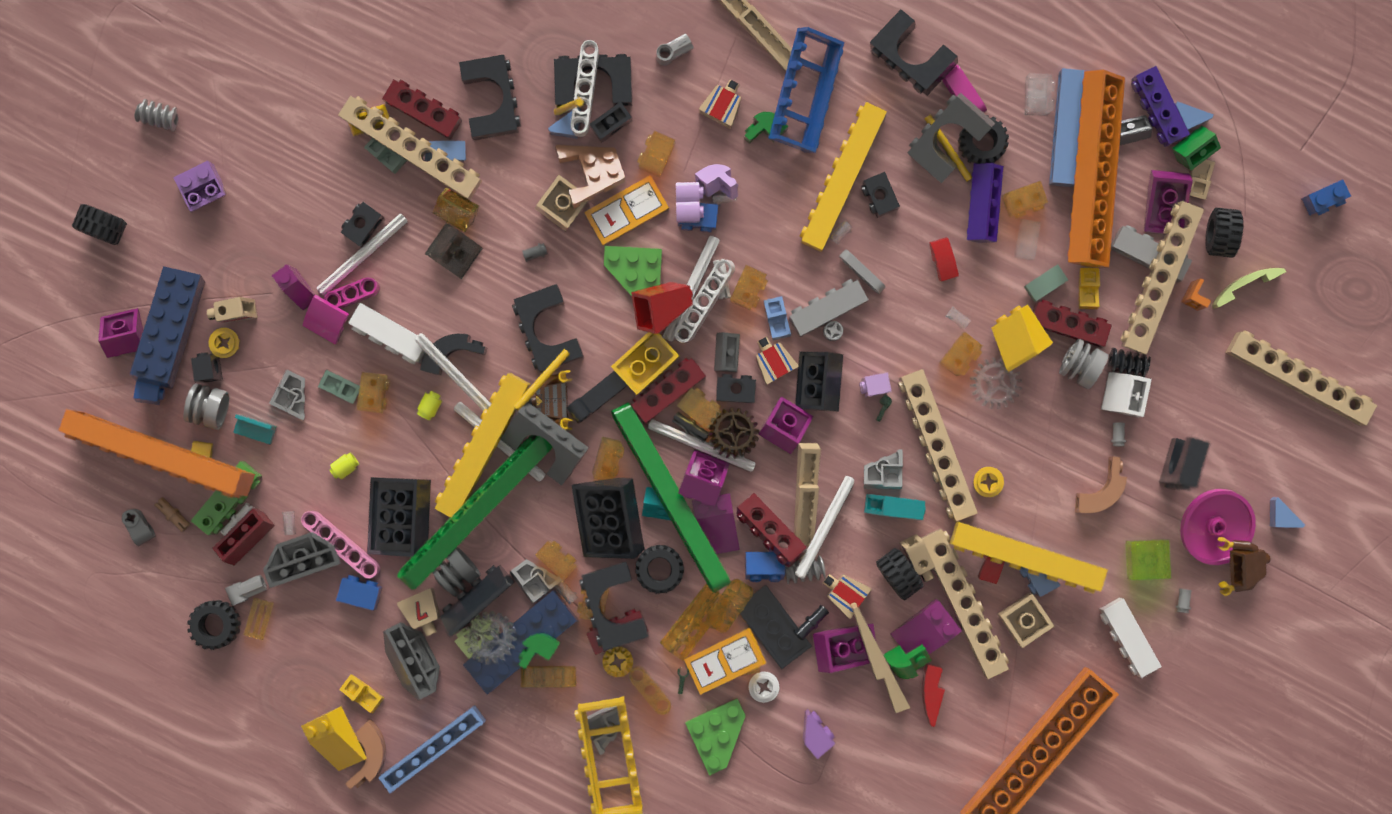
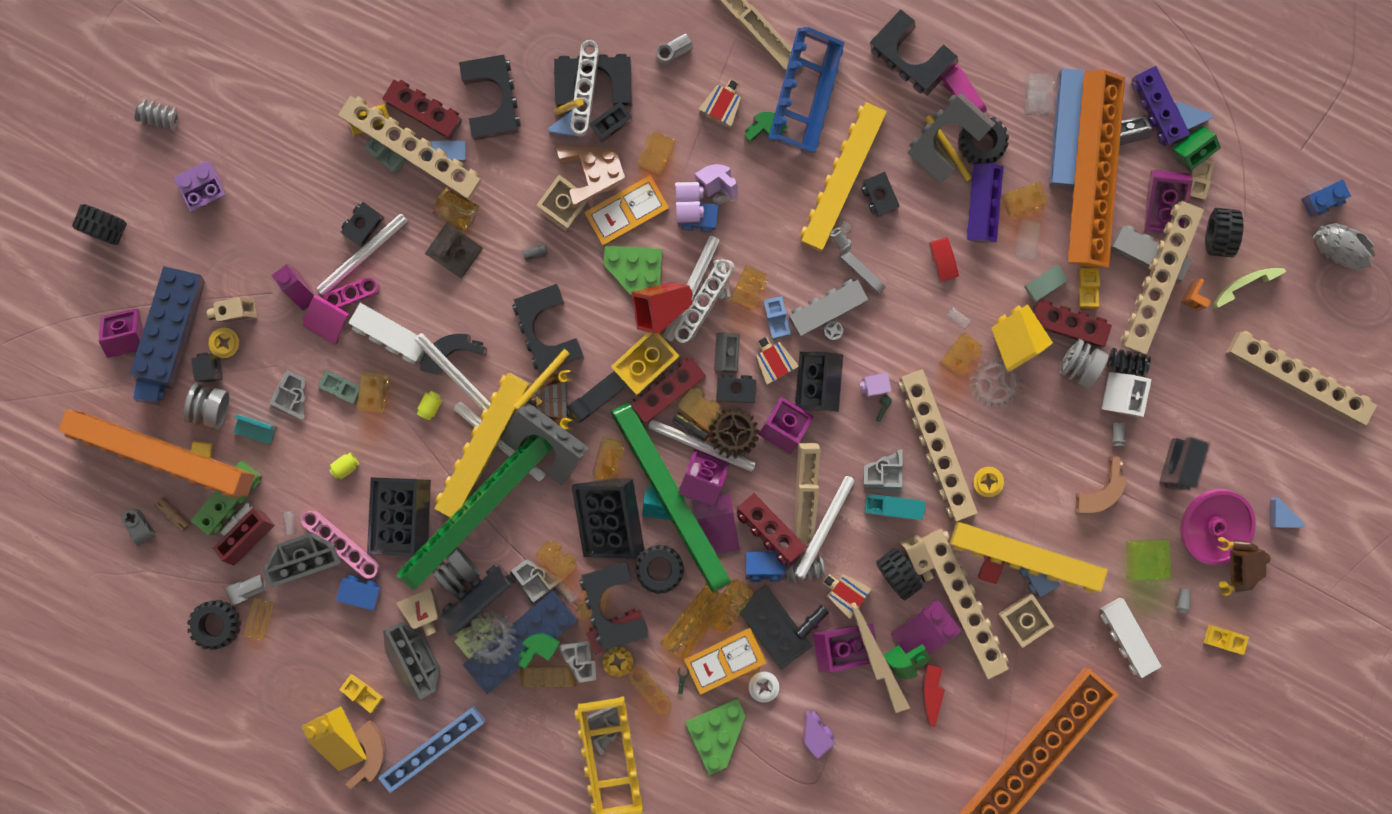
(579, 660): none -> light grey slope
(843, 243): none -> light grey pin
(1226, 639): none -> yellow slope
(1345, 246): none -> light grey head

